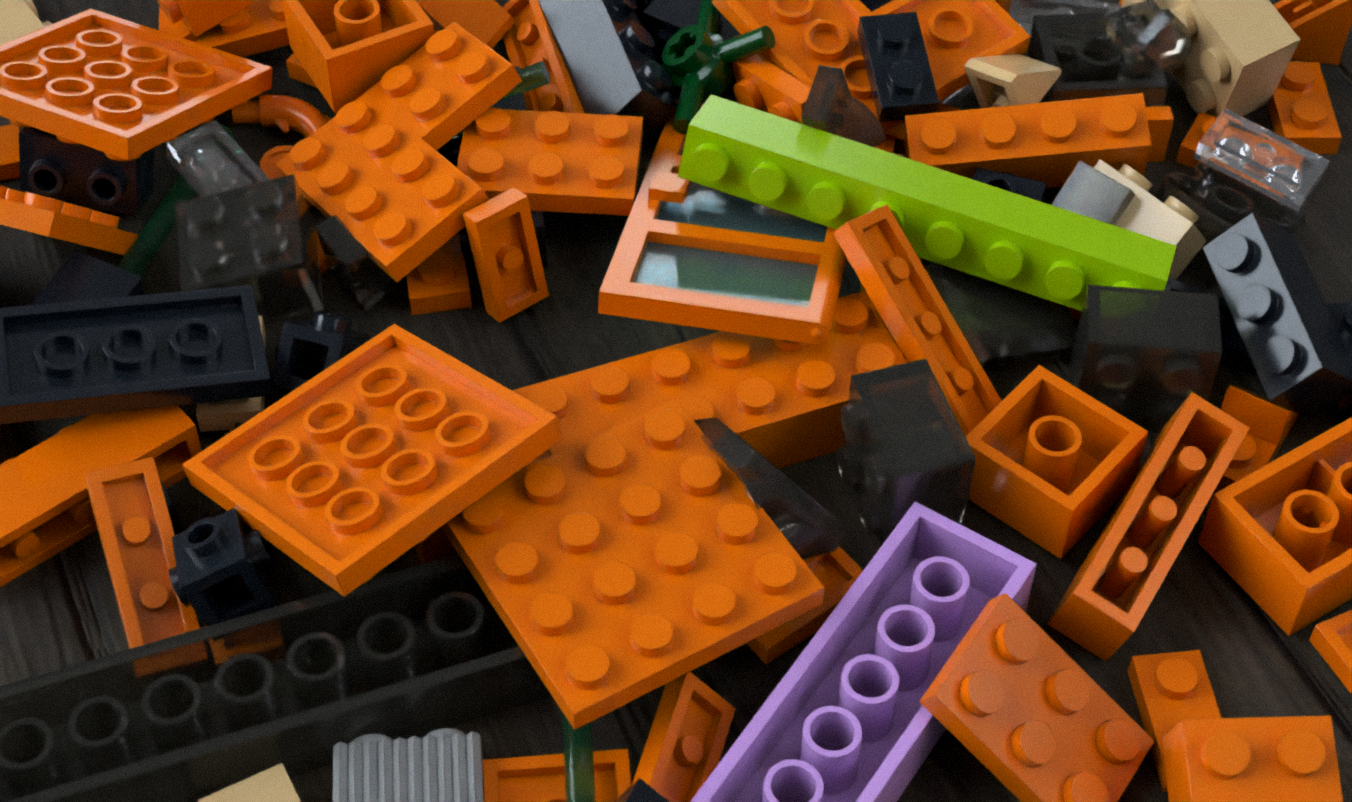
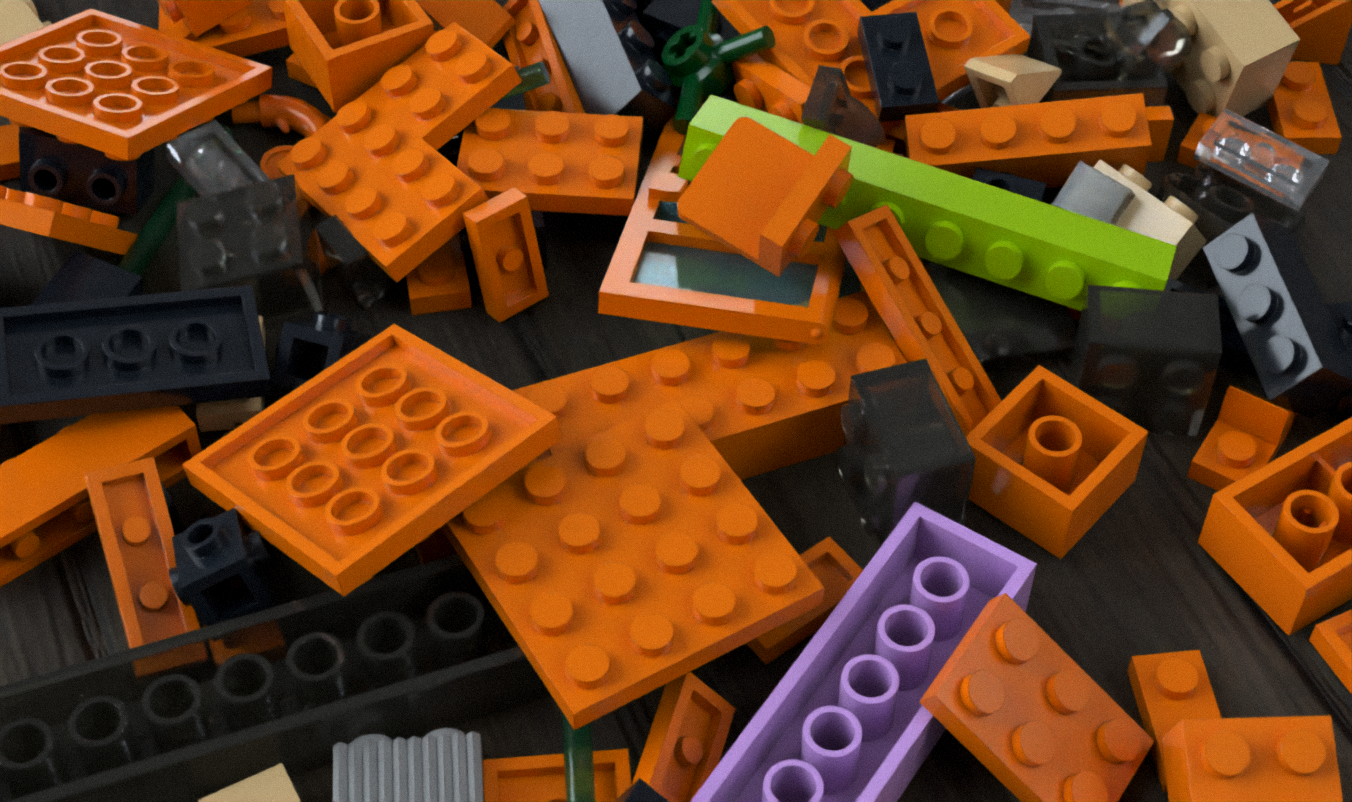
(766, 193): none -> orange bracket
(795, 513): clear smoke slope -> none
(1148, 527): orange brick -> none

